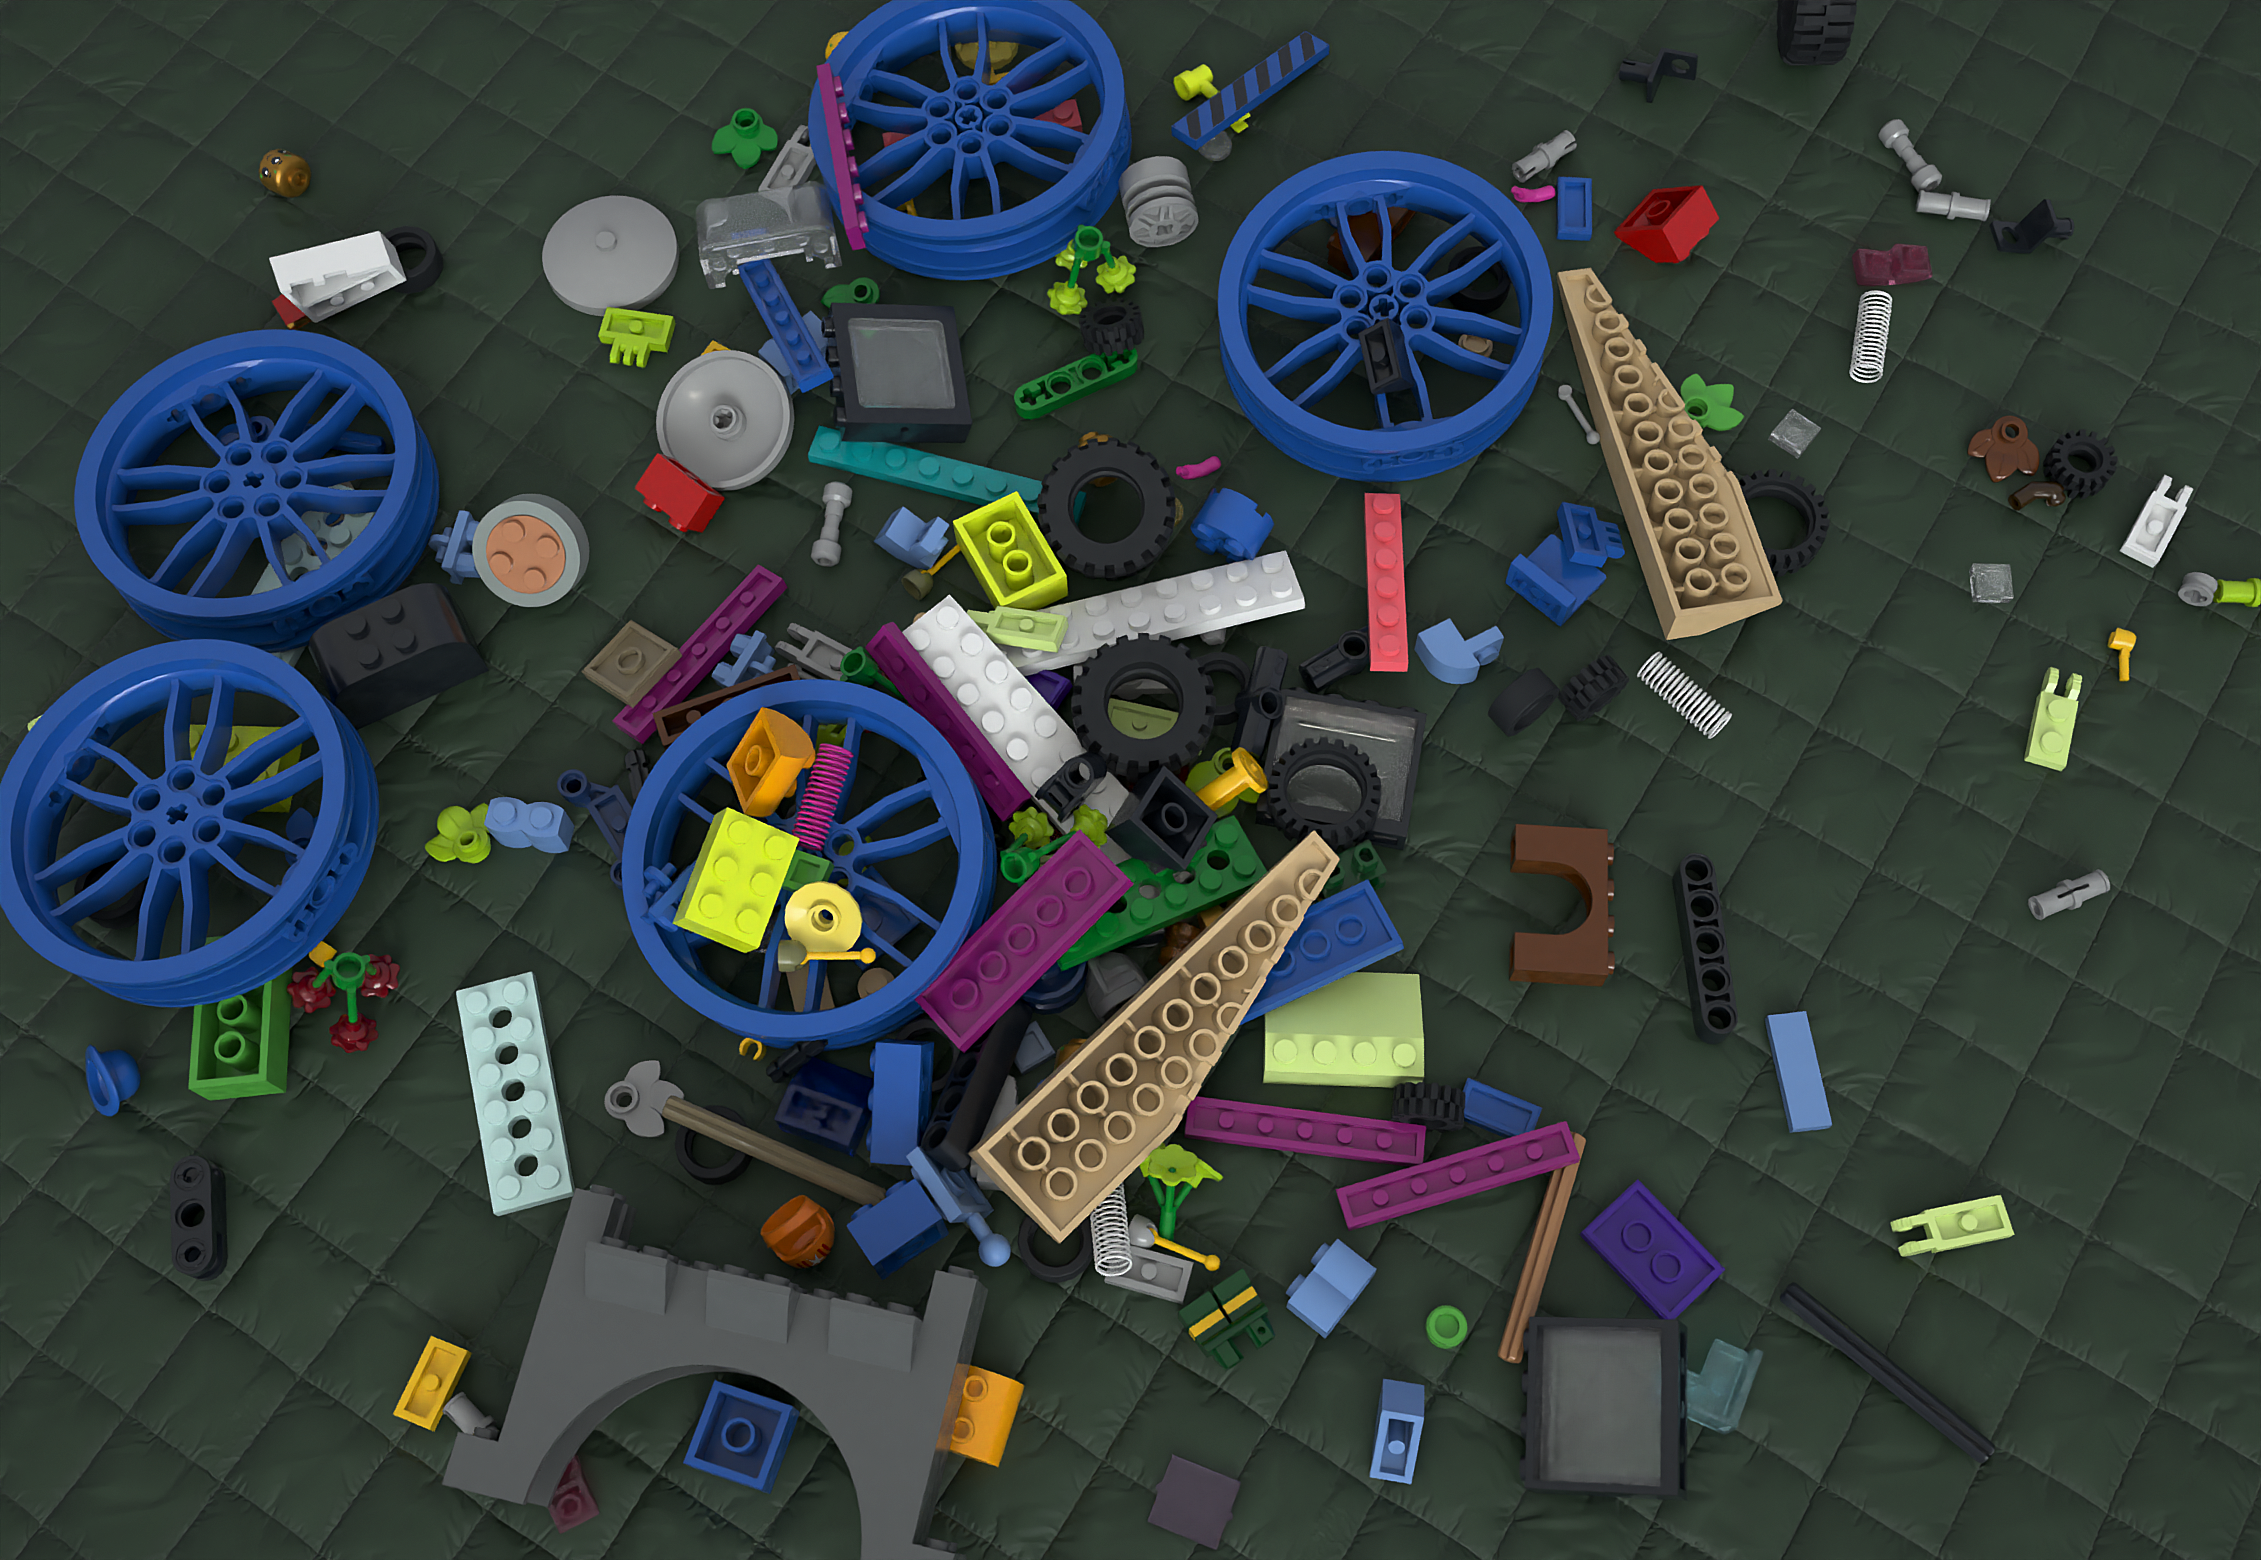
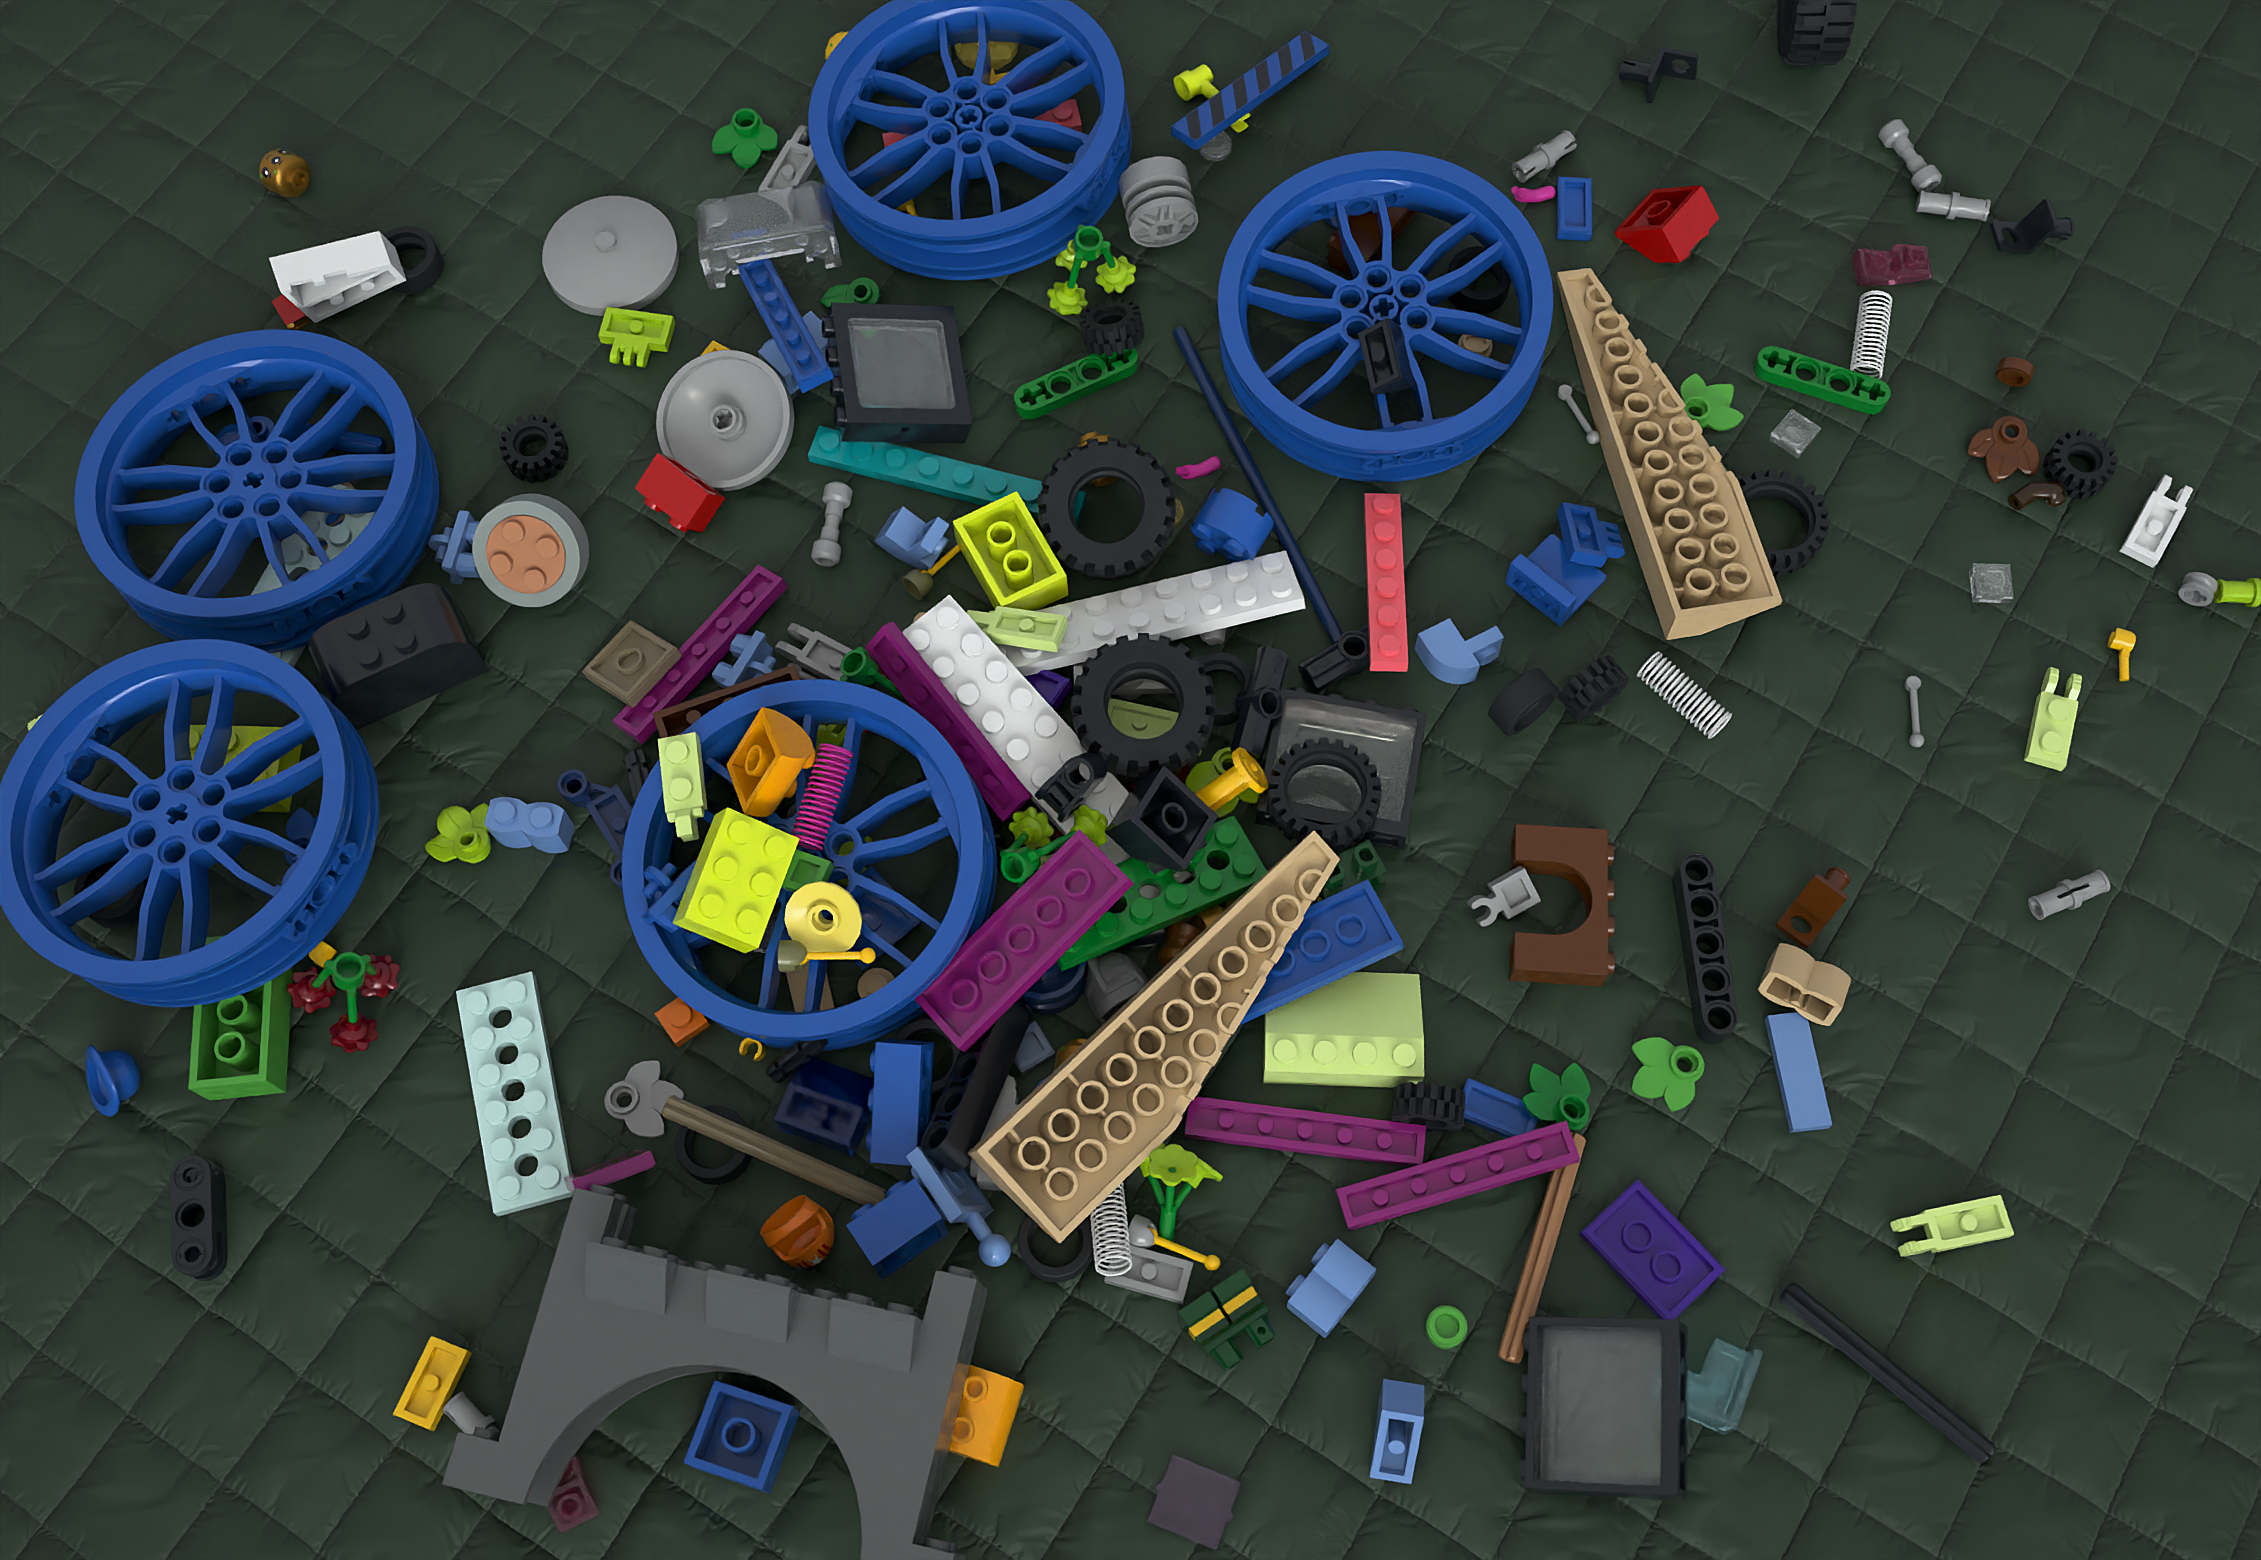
(531, 431): none -> black tyre
(611, 1170): none -> magenta tile
(681, 1021): none -> orange plate
(683, 783): none -> yellowish green hinge
(844, 165): magenta plate -> none
(1258, 485): none -> dark blue piece
(1509, 894): none -> light grey plate
(1555, 1093): none -> green plate
(1662, 1076): none -> bright green plate
(1807, 985): none -> tan brick
(1816, 905): none -> reddish brown bracket
(1820, 385): none -> green beam
(1912, 685): none -> light grey hinge
(2014, 371): none -> reddish brown tile

